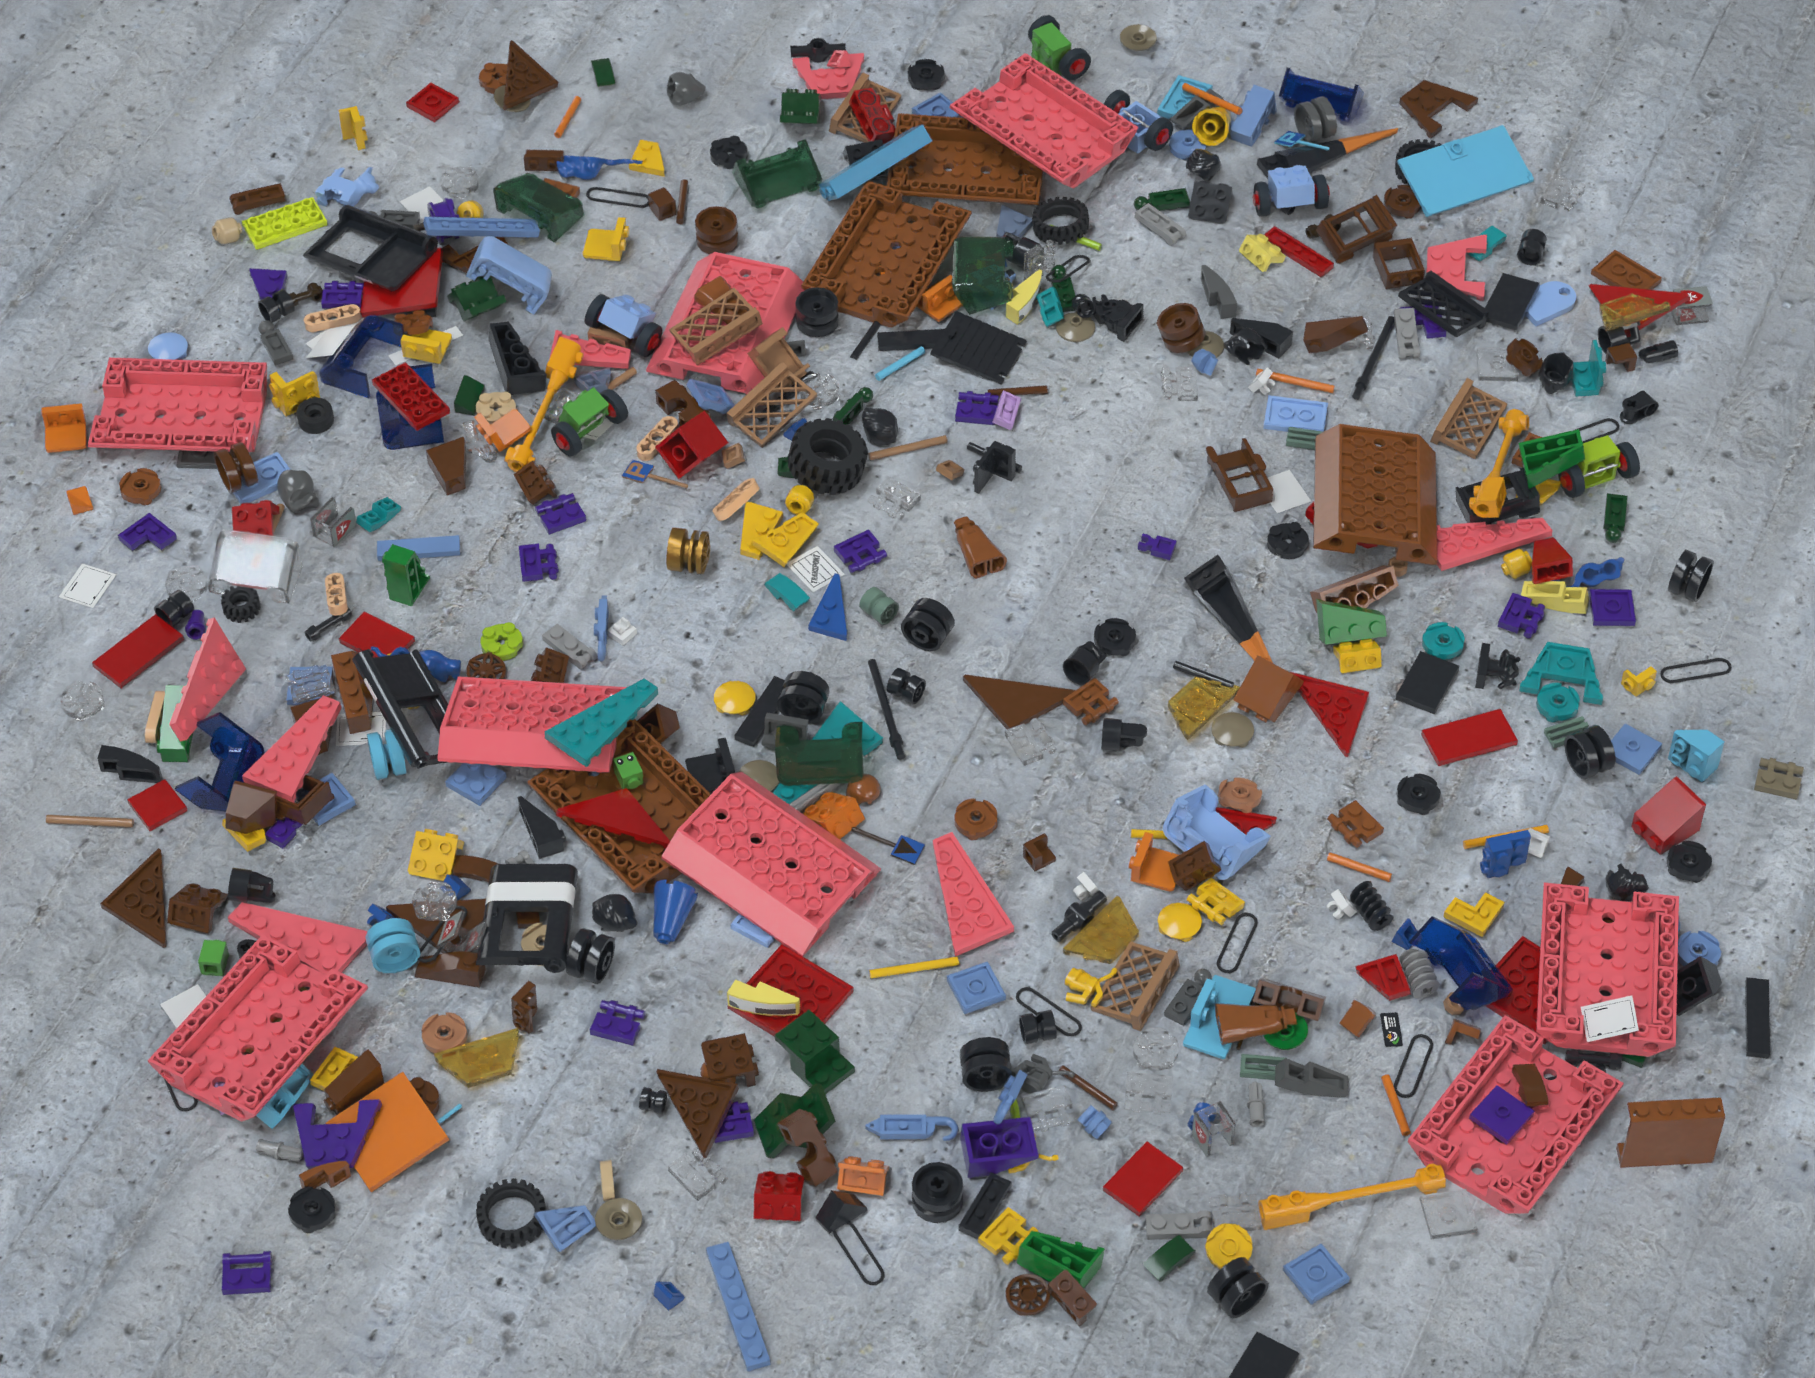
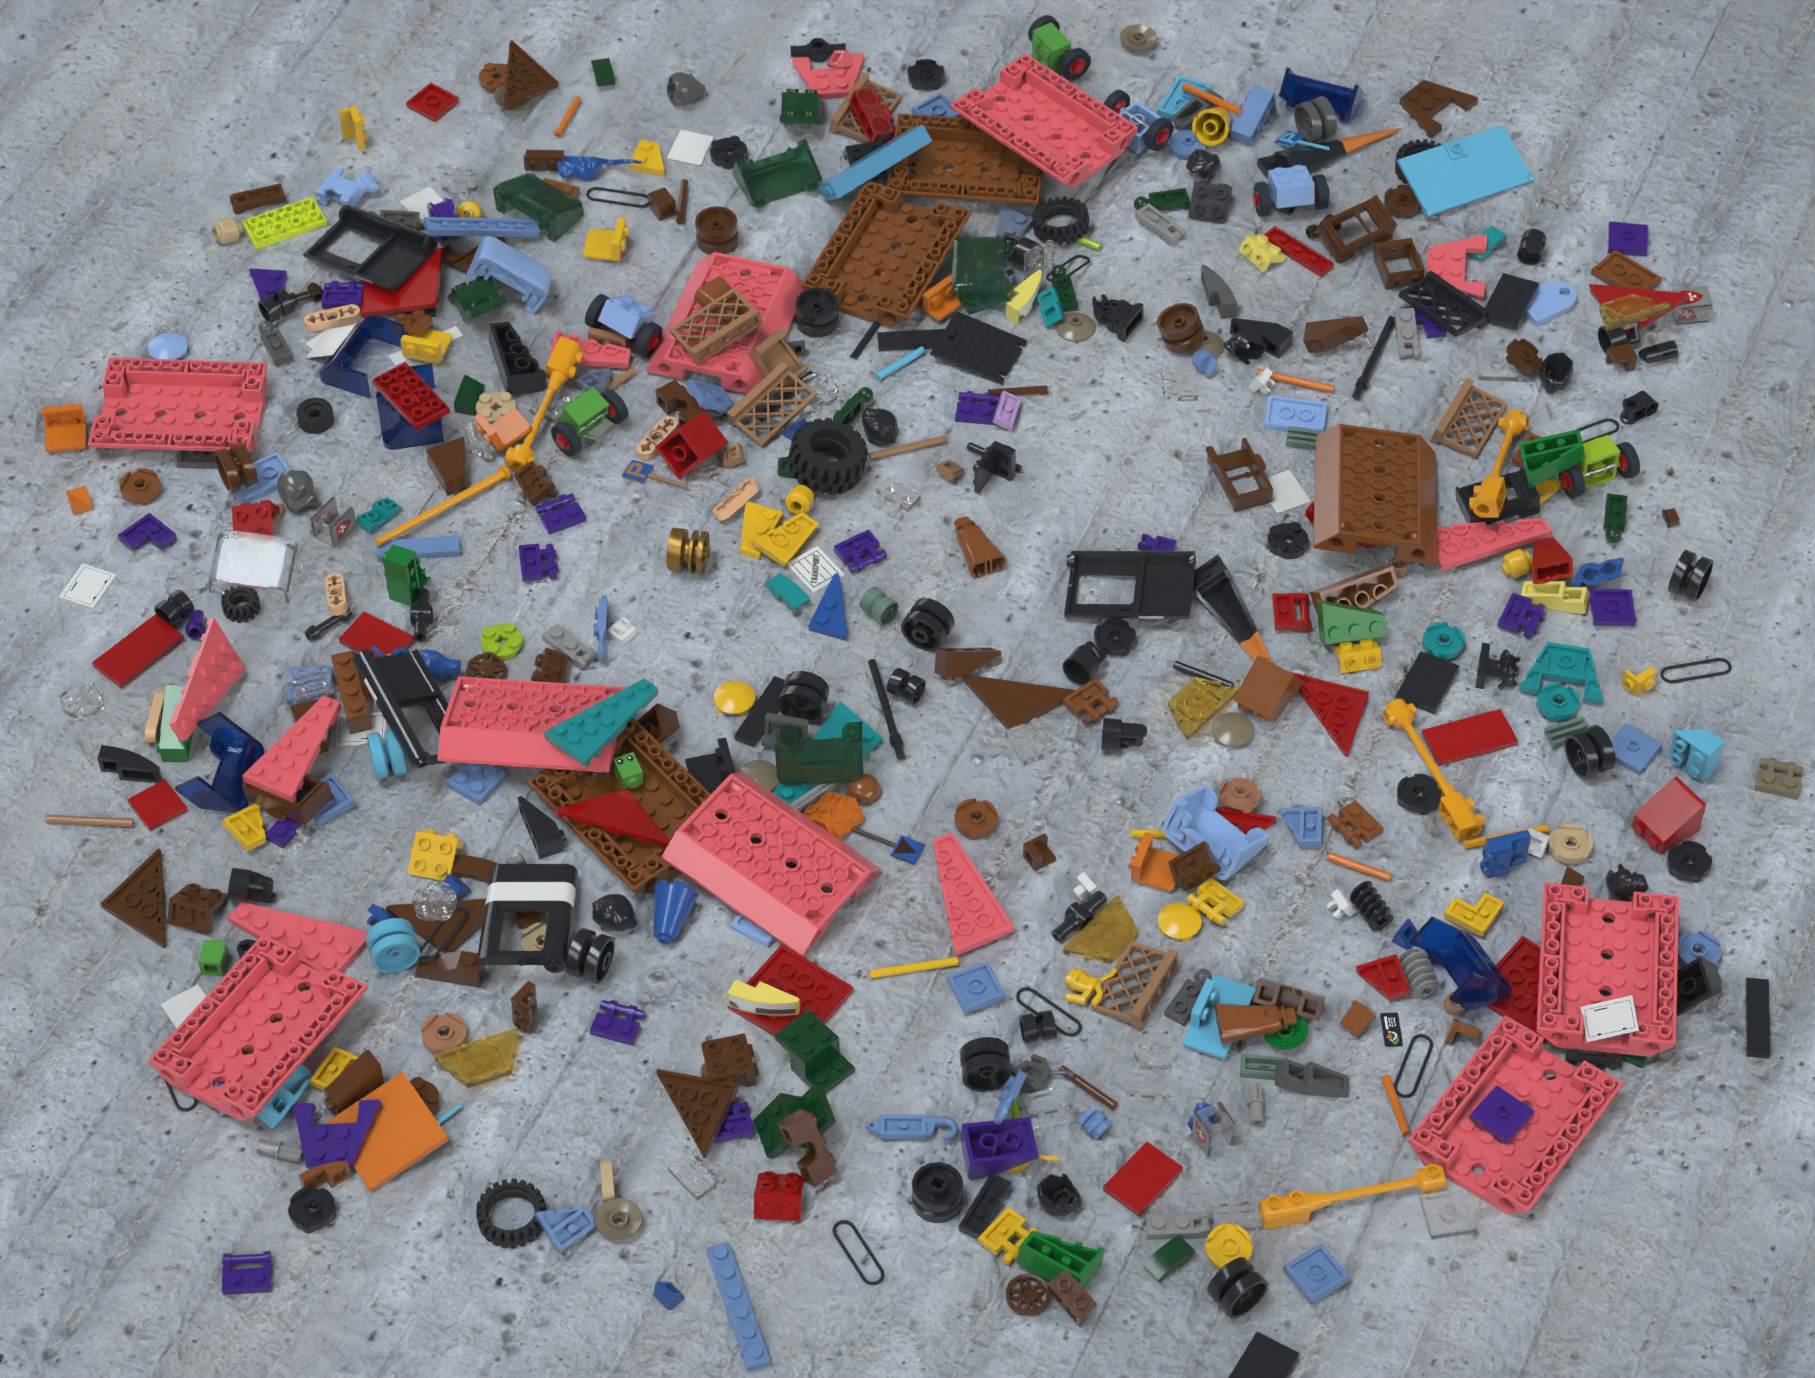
(250, 808): reddish brown slope -> none
(289, 395): yellow bracket -> none
(421, 615): none -> black pin
(469, 940): clear piece -> none
(503, 473): none -> light orange bar
(653, 1100): black wheel -> none
(690, 147): none -> white sticker
(838, 1210): black slope -> none
(862, 1176): orange bracket -> none
(962, 661): none -> reddish brown slope
(1058, 1195): none -> black hair
(1085, 309): black wheel -> none
(1161, 586): none -> black piece
(1245, 946): black piece -> none
(1284, 612): none -> red plate
(1304, 825): none -> medium blue wing
(1453, 806): none -> light orange bar
(1531, 1084): reddish brown slope -> none
(1570, 854): none -> tan plate
(1588, 375): teal bracket -> none
(1627, 238): none -> dark purple plate
(1670, 517): none -> reddish brown piece
(1672, 1132): dark orange panel -> none

